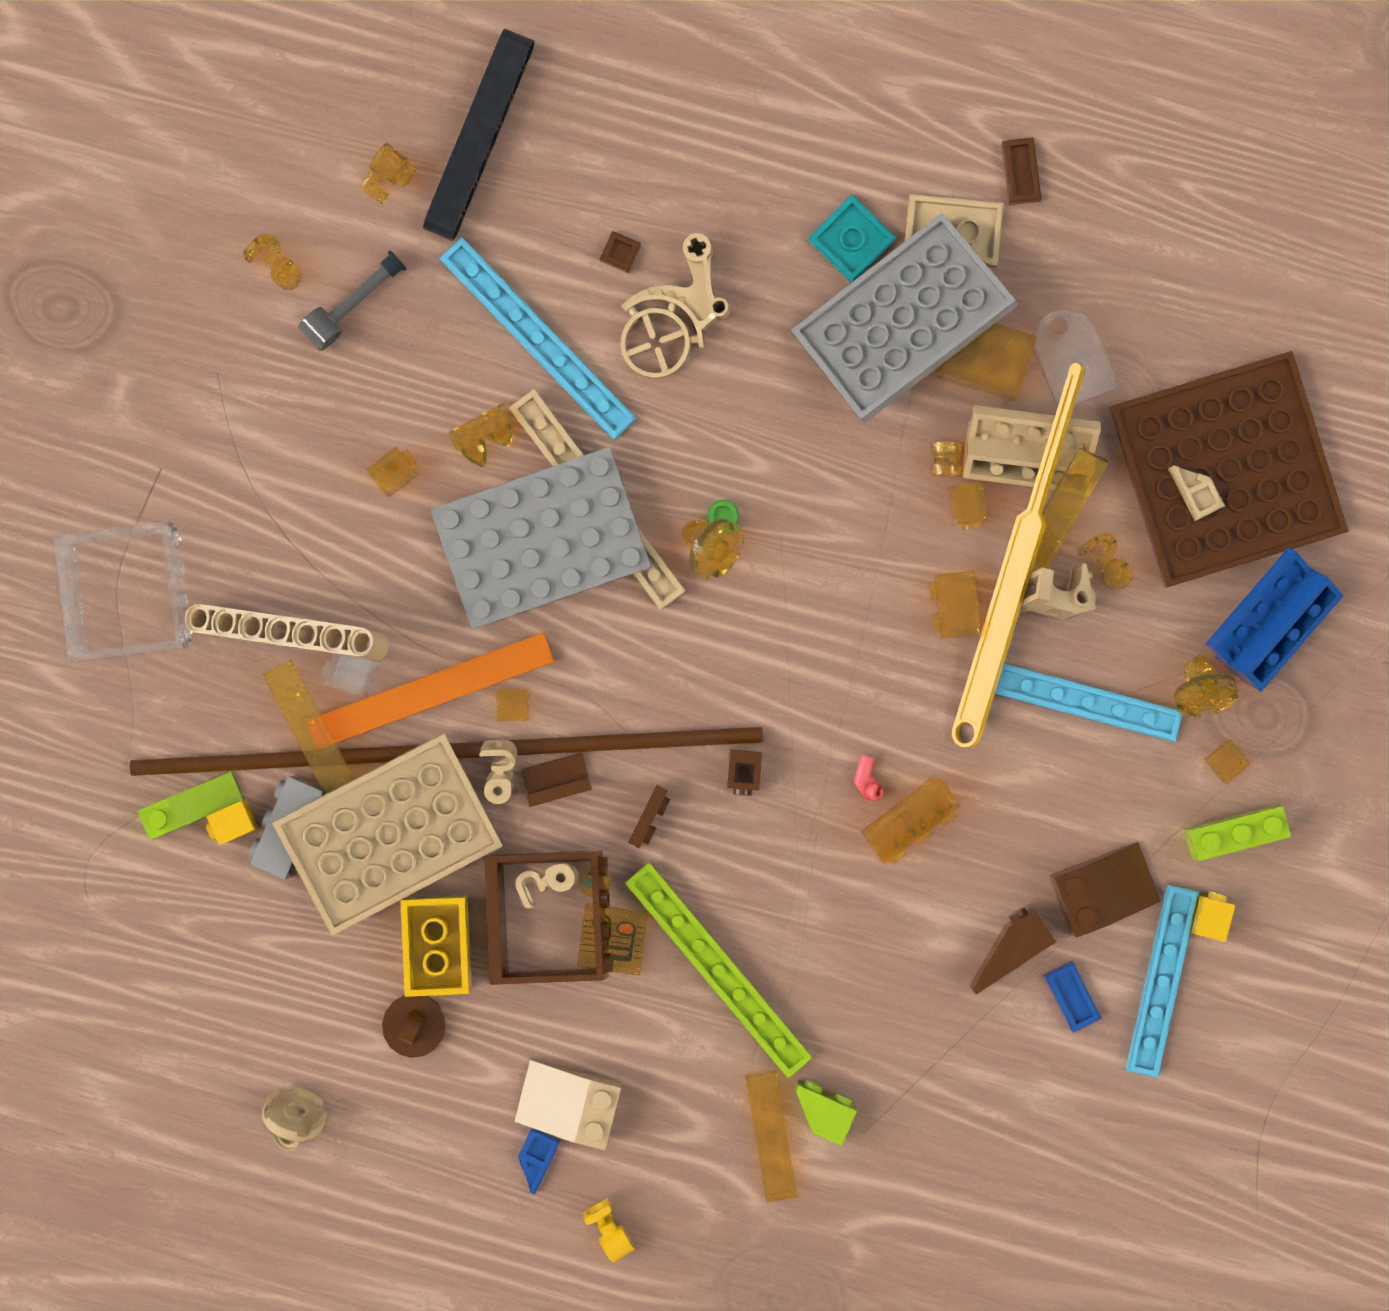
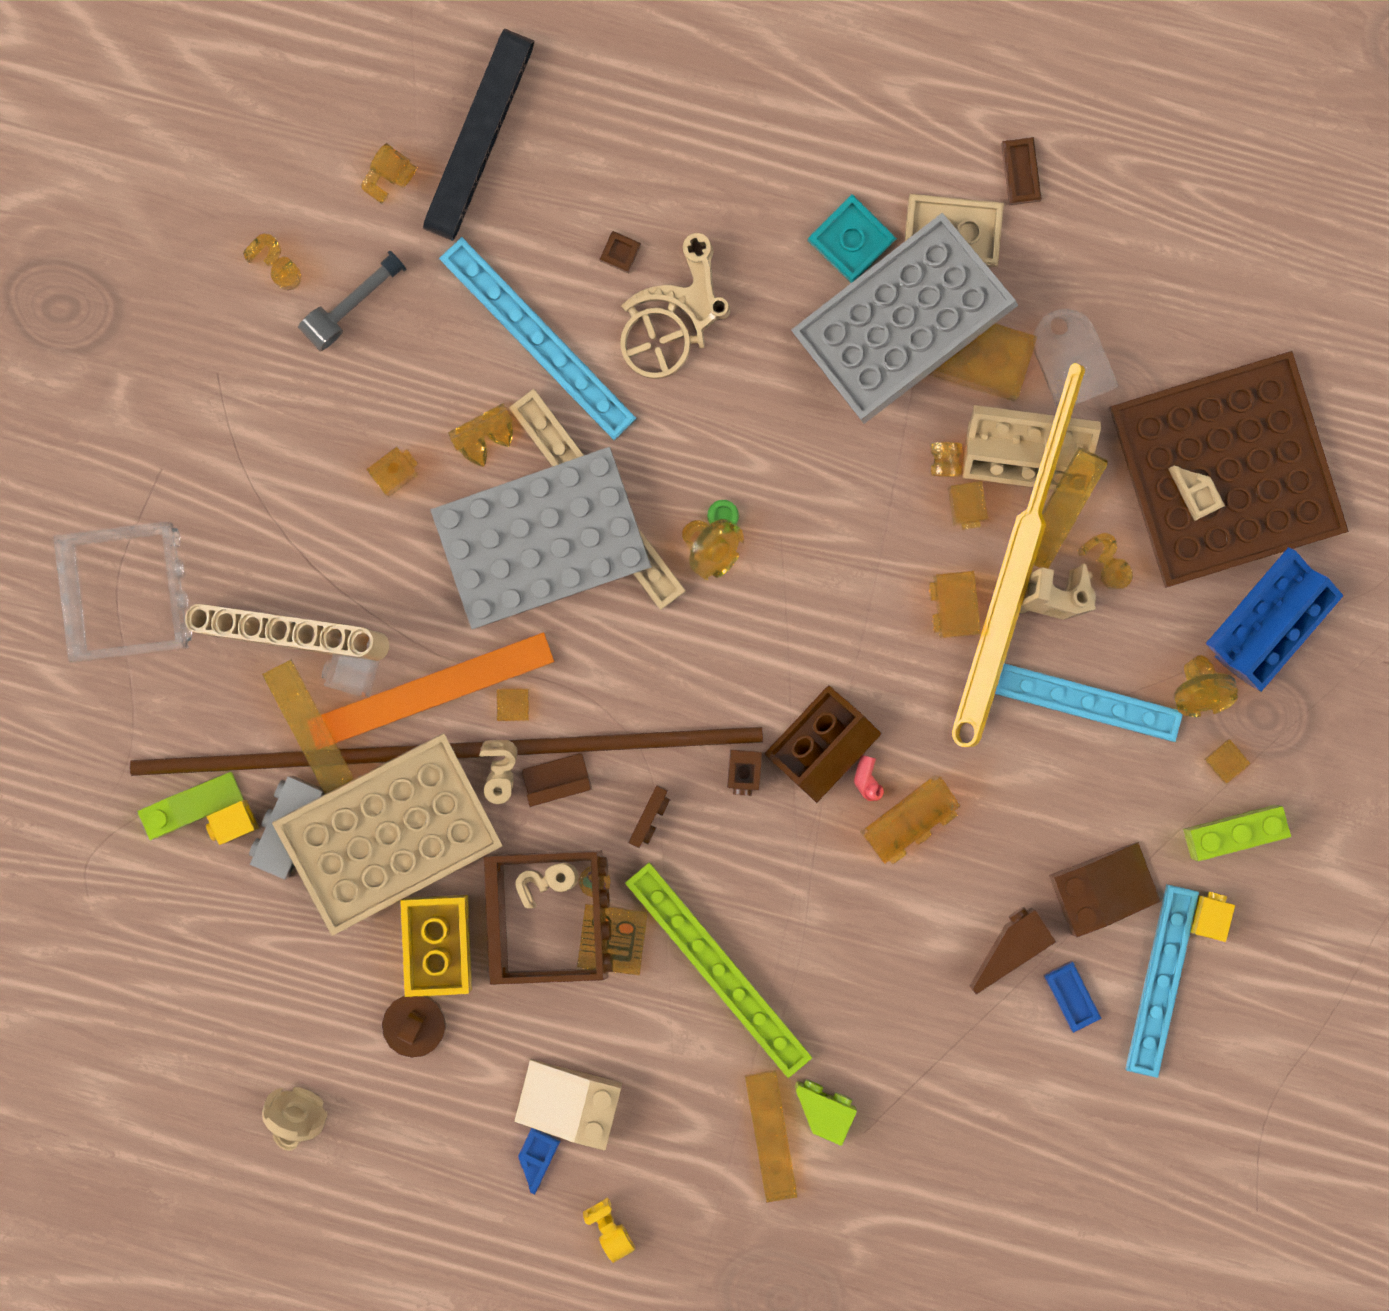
(823, 743): none -> reddish brown slope

